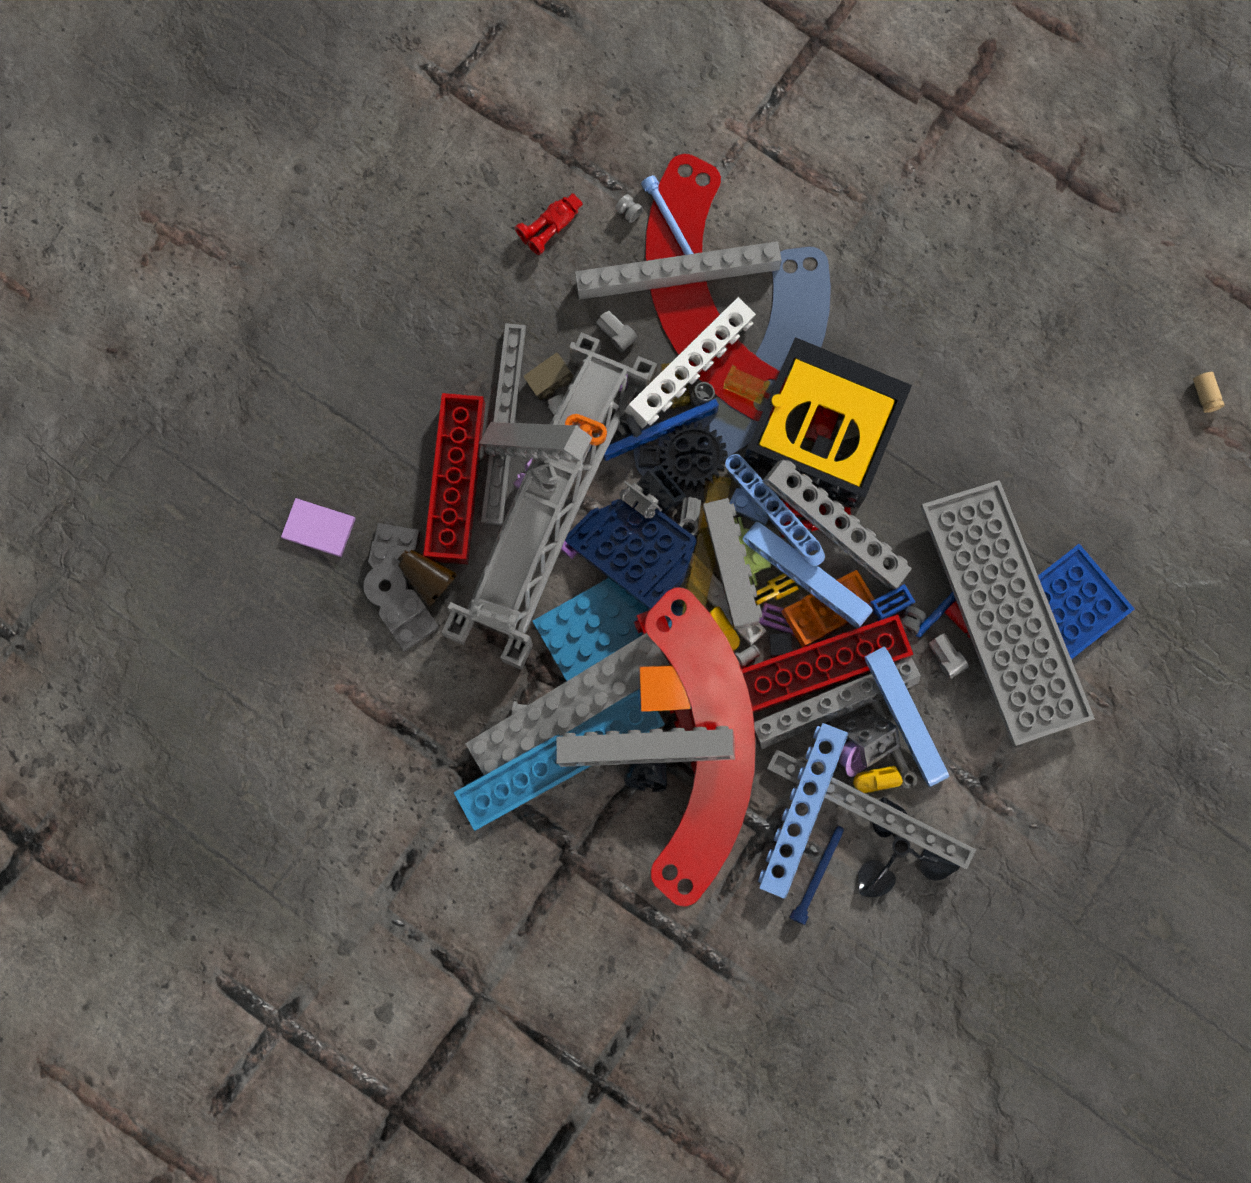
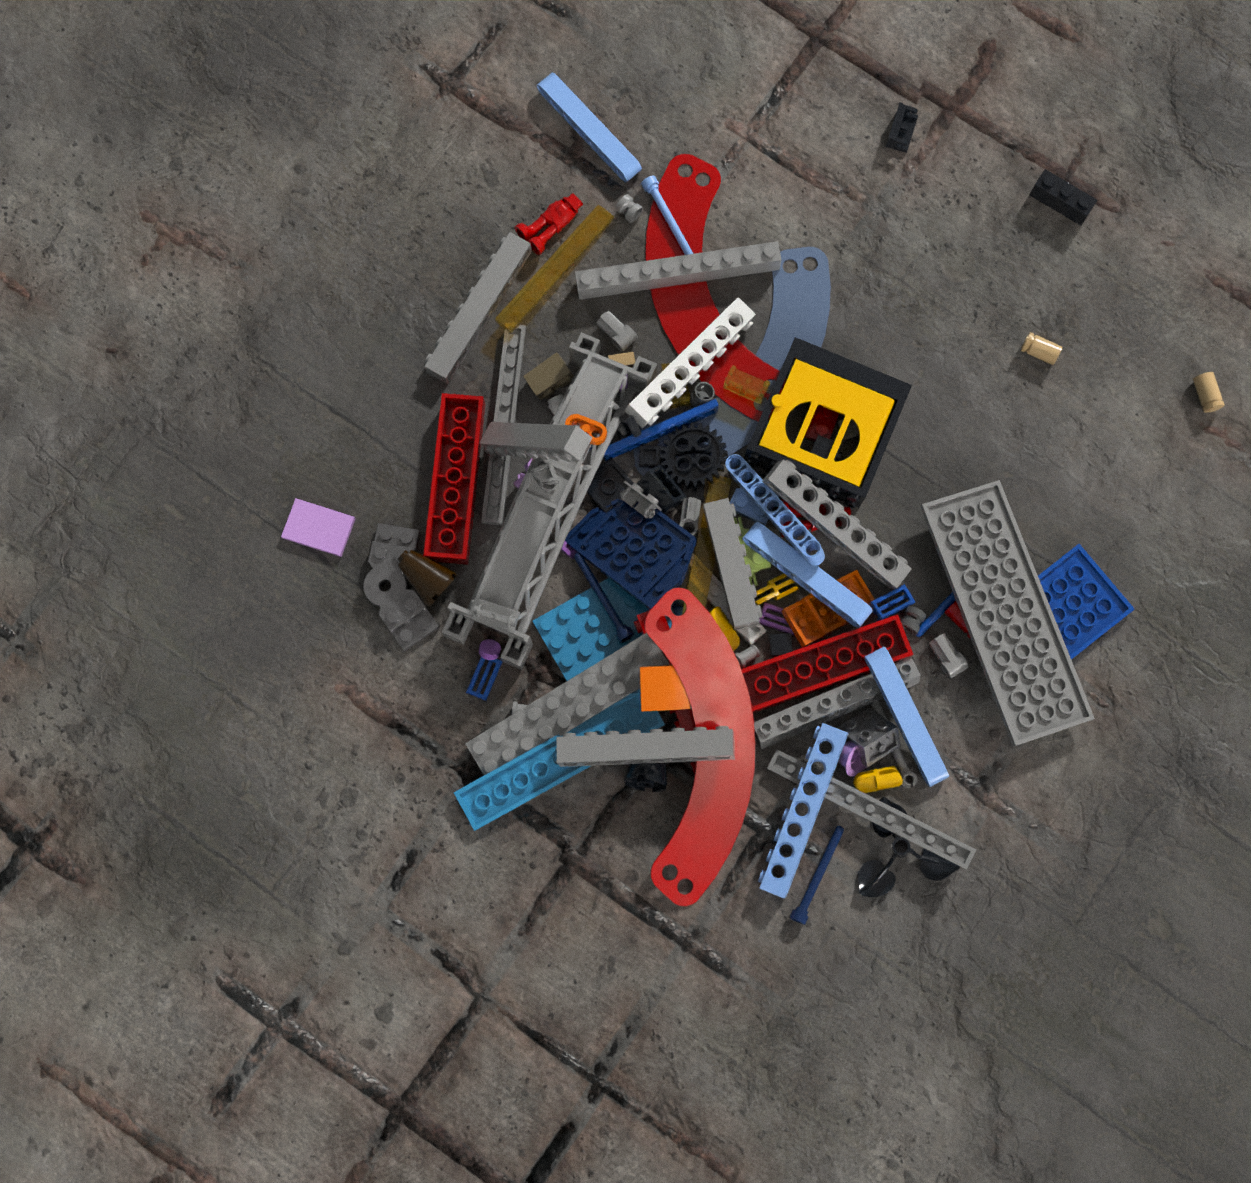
(478, 308): none -> light grey brick
(489, 649): none -> medium lavender tile
(492, 679): none -> blue tile
(554, 269): none -> clear yellow tile
(589, 127): none -> light blue beam
(608, 484): none -> black tile
(623, 632): none -> dark blue piece
(624, 358): none -> tan piece
(902, 128): none -> black hinge
(1041, 348): none -> tan piece
(1063, 197): none -> black brick

